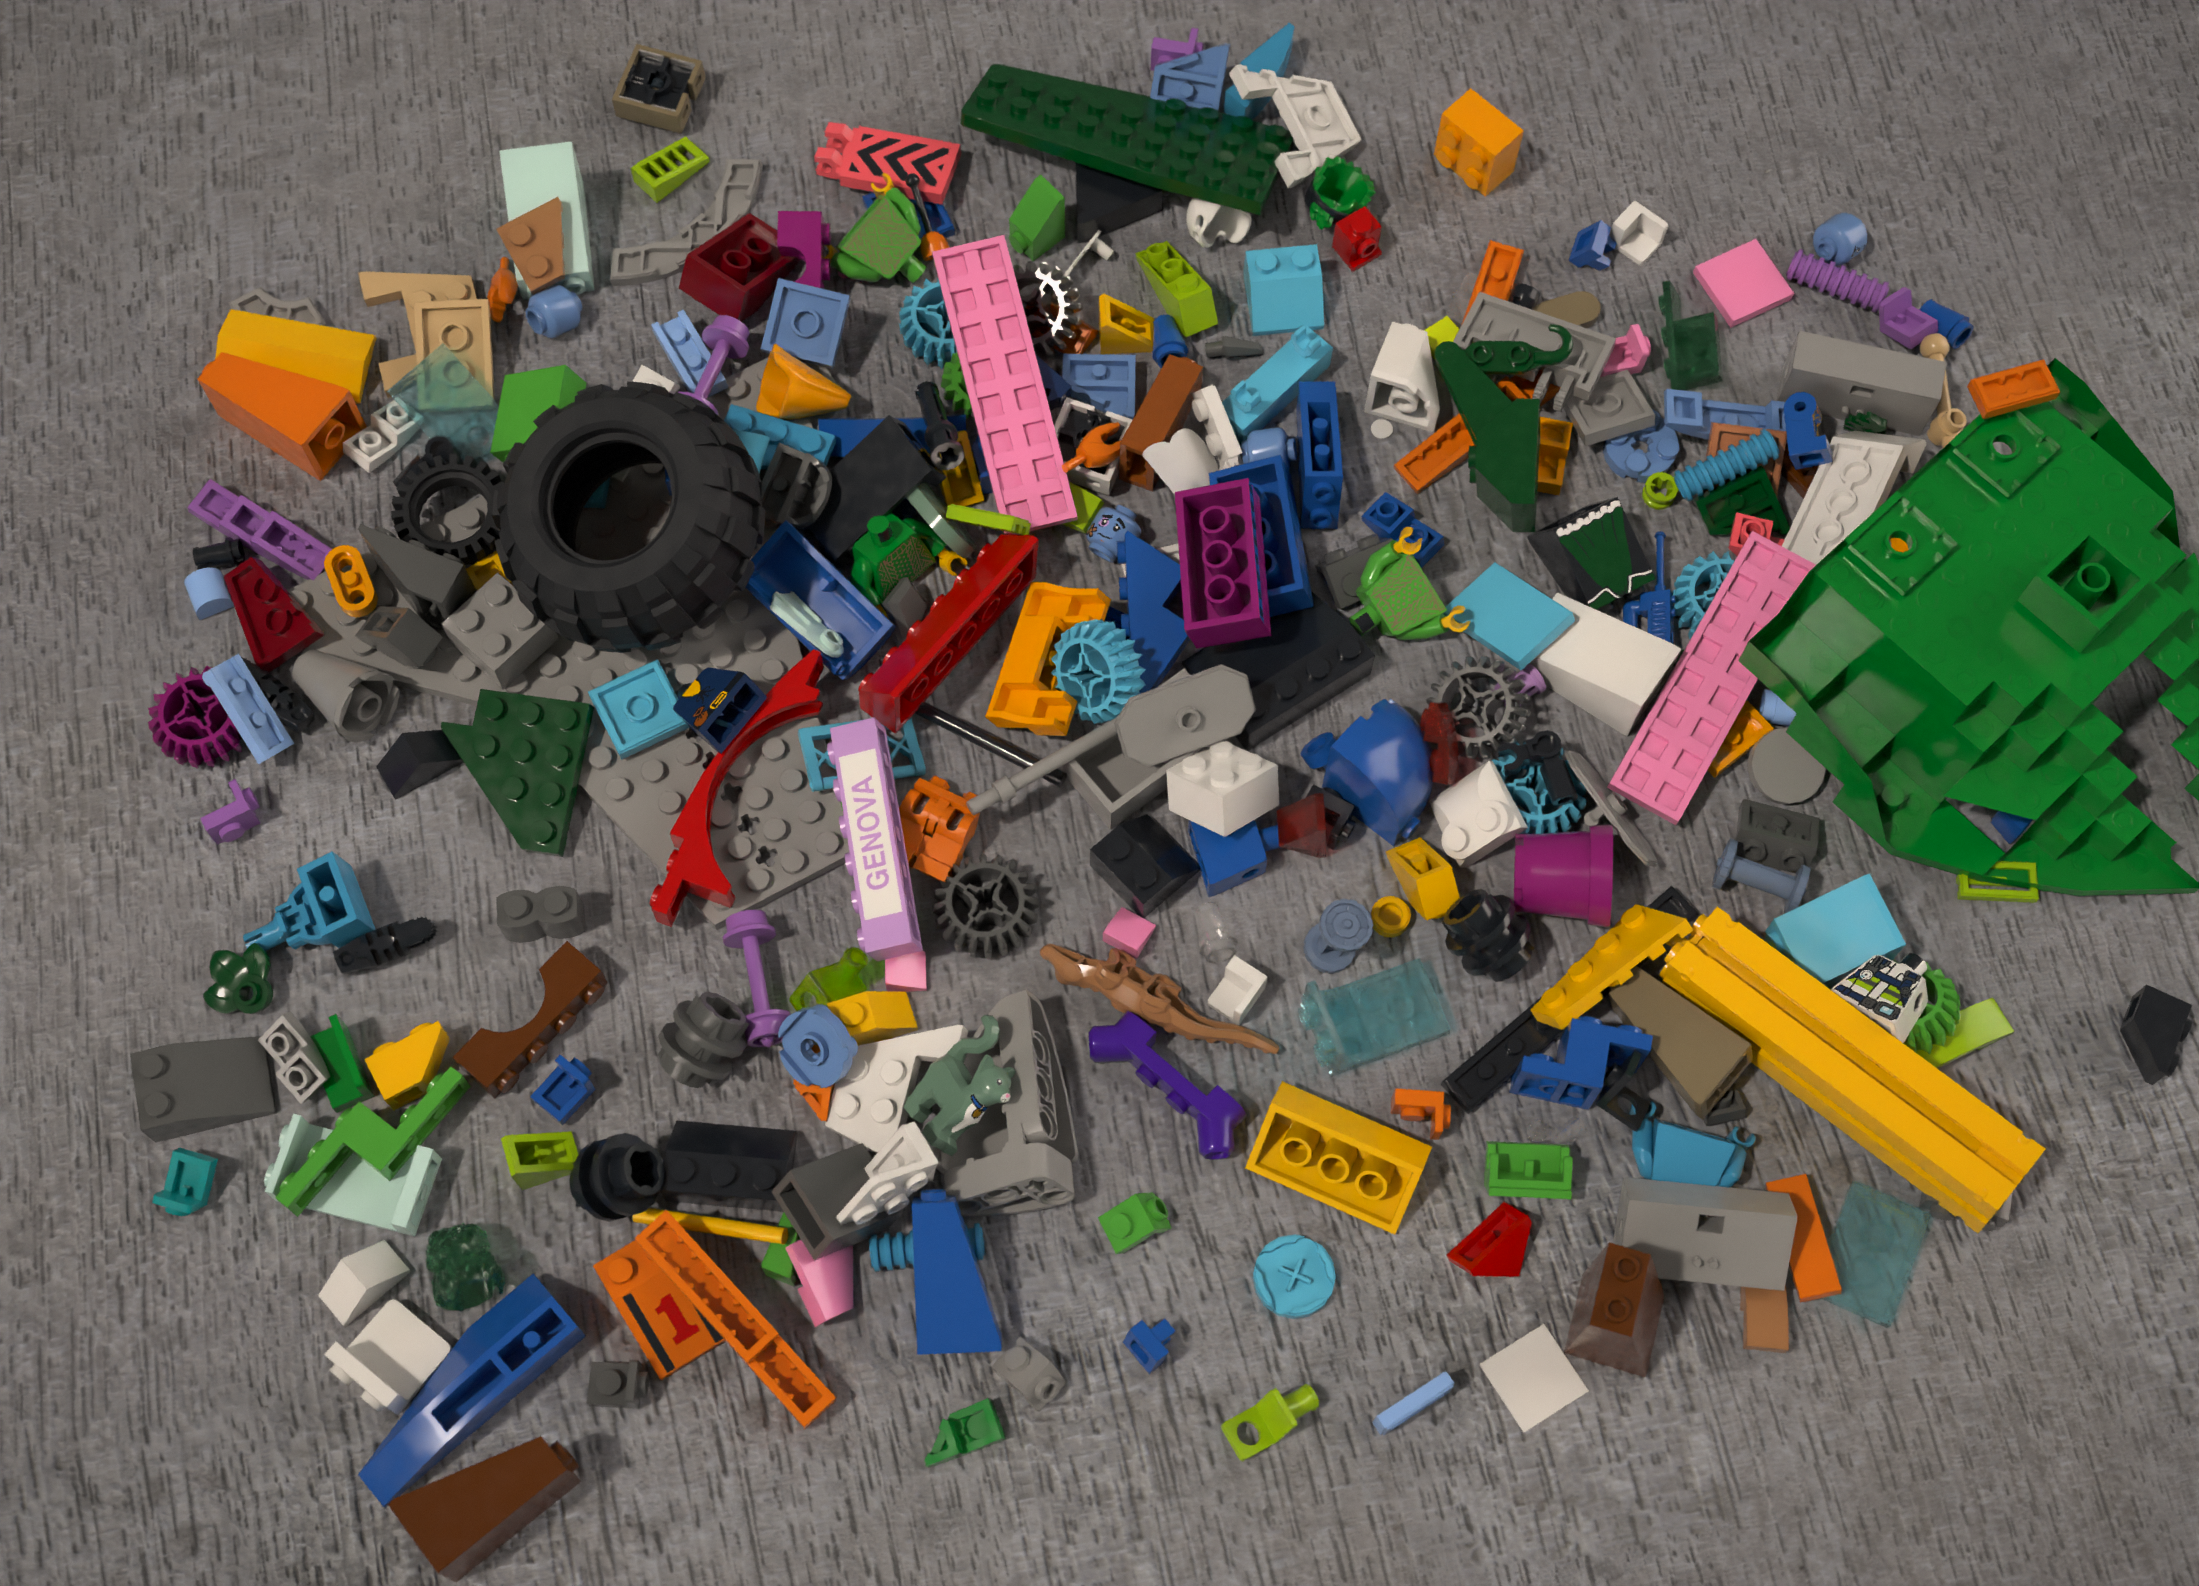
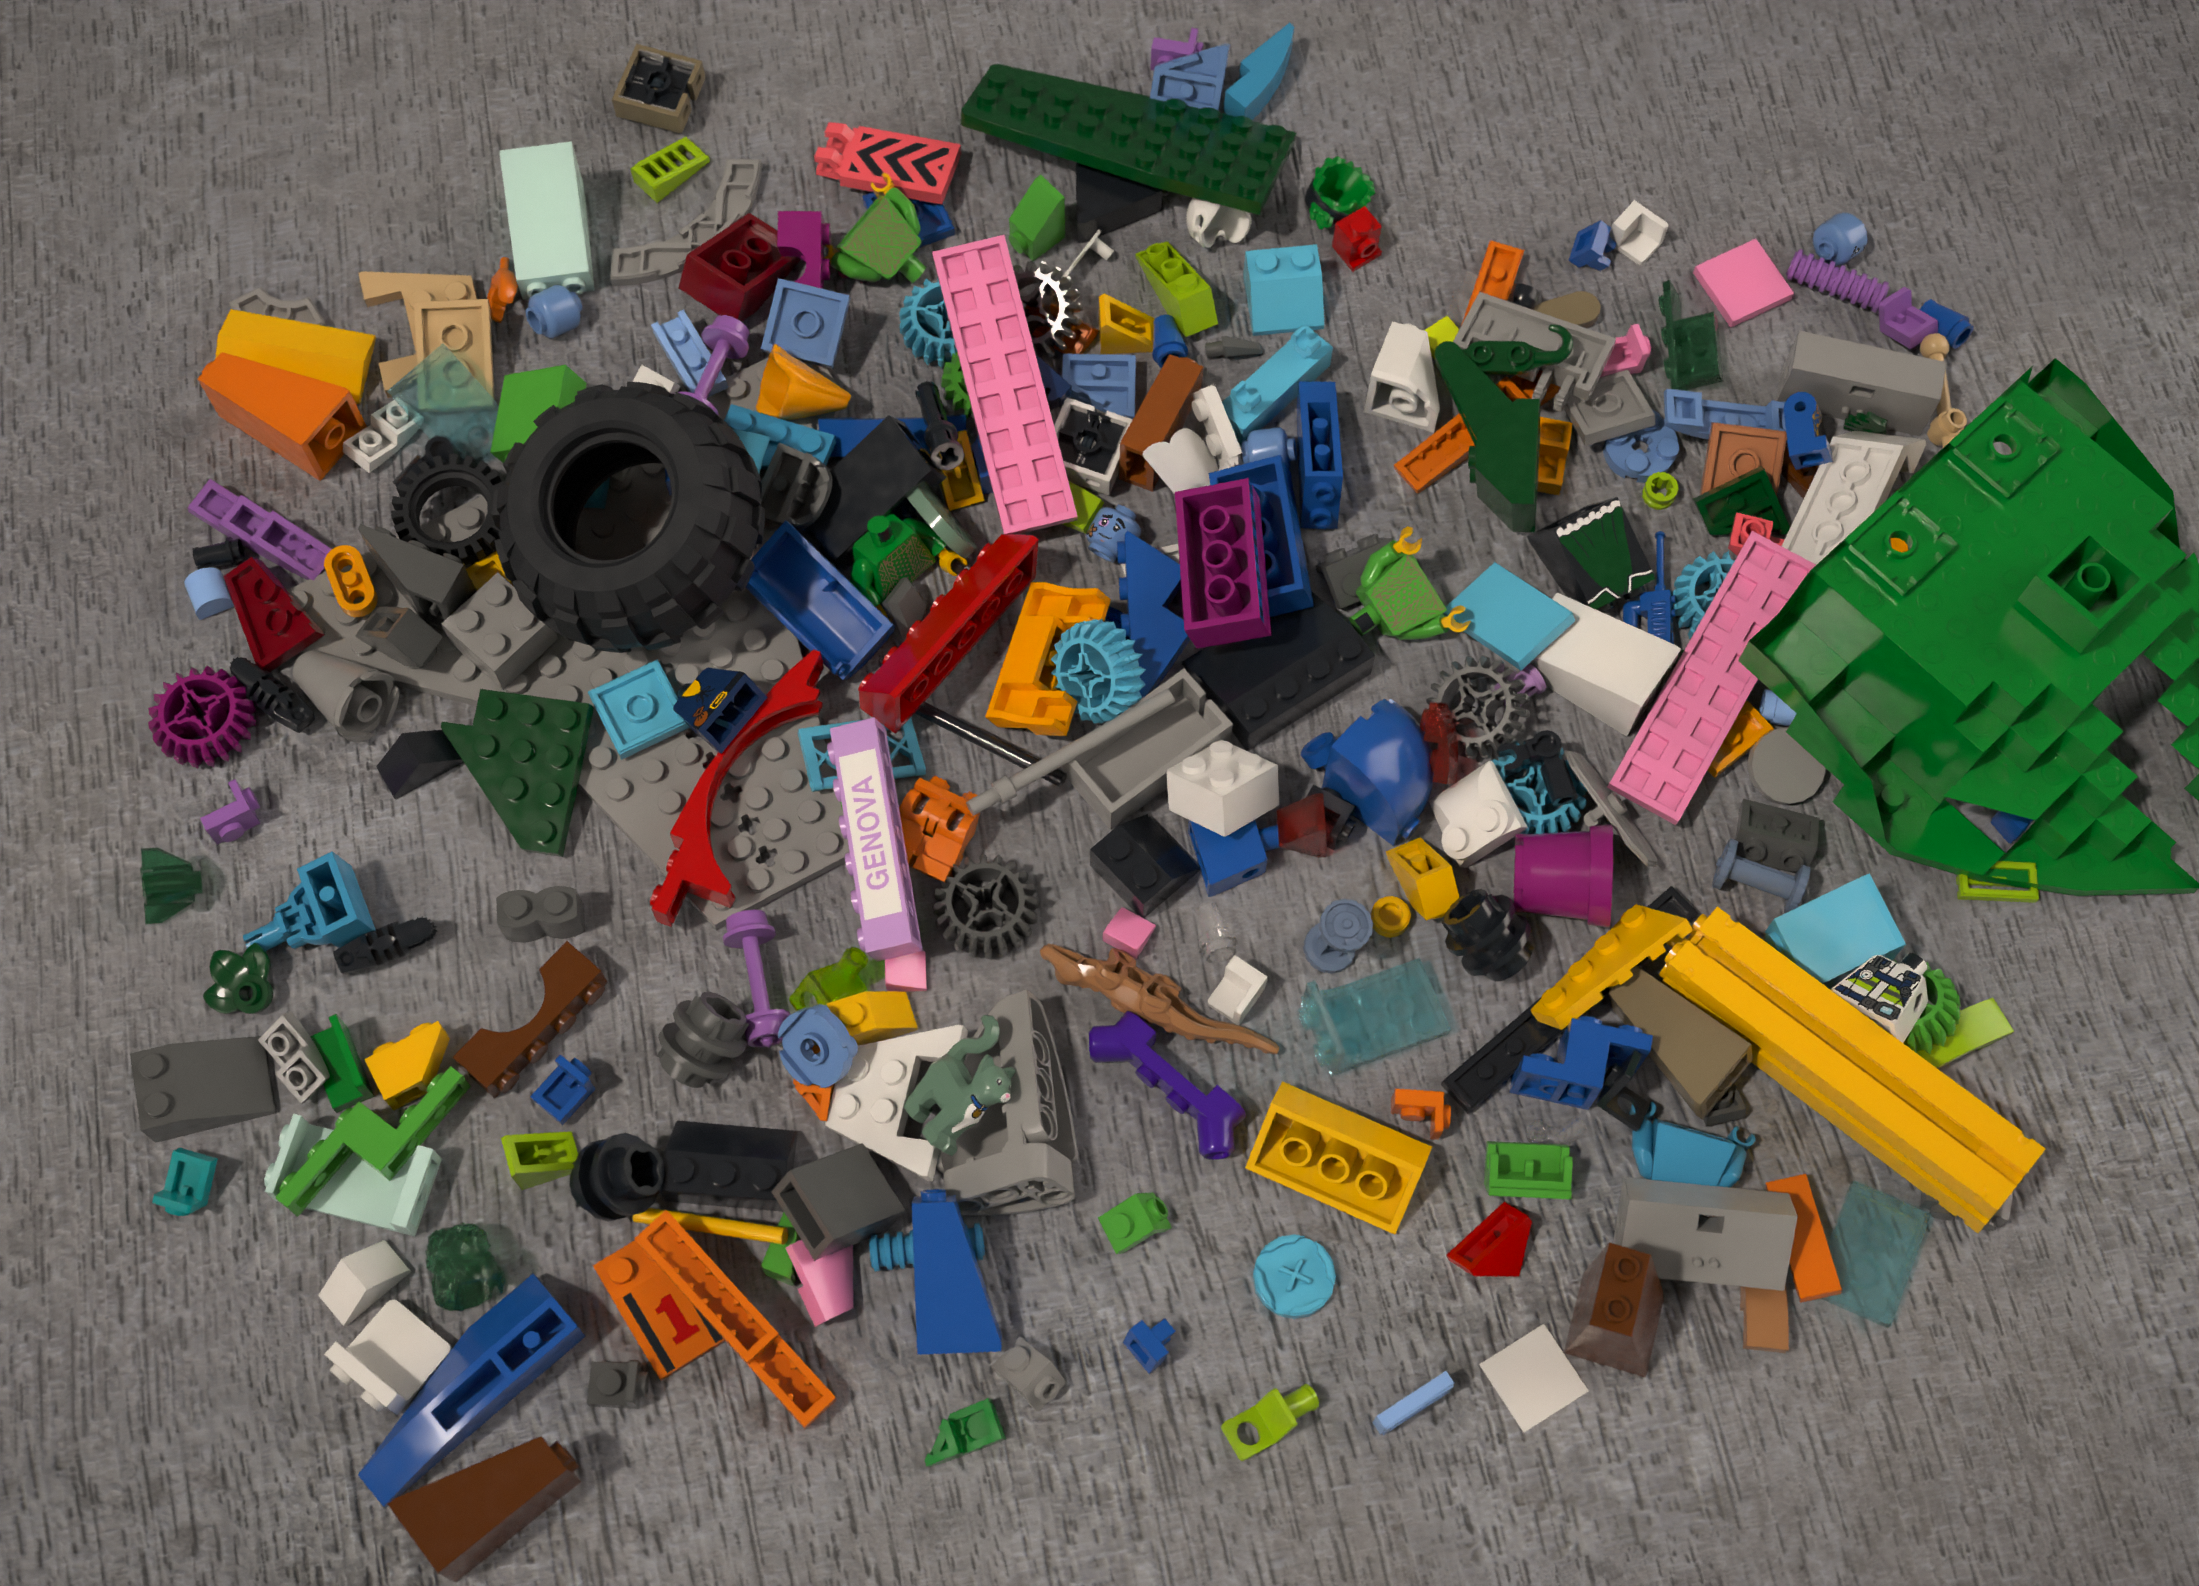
(167, 884): none -> clear green brick
(248, 708): light blue hinge -> none
(537, 245): medium nougat wing -> none
(807, 623): light aqua piece -> none
(893, 1176): white bracket -> none
(931, 240): hinge -> none
(988, 519): lime tile -> none
(1093, 450): orange hand -> none
(1185, 715): light grey shield -> none
(1311, 114): white wing -> none
(1381, 428): white sticker -> none
(1390, 516): blue slope -> none
(1477, 142): light orange brick -> none
(1726, 465): dark azure piece -> none
(2013, 389): orange plate -> none
(2153, 1030): black slope -> none

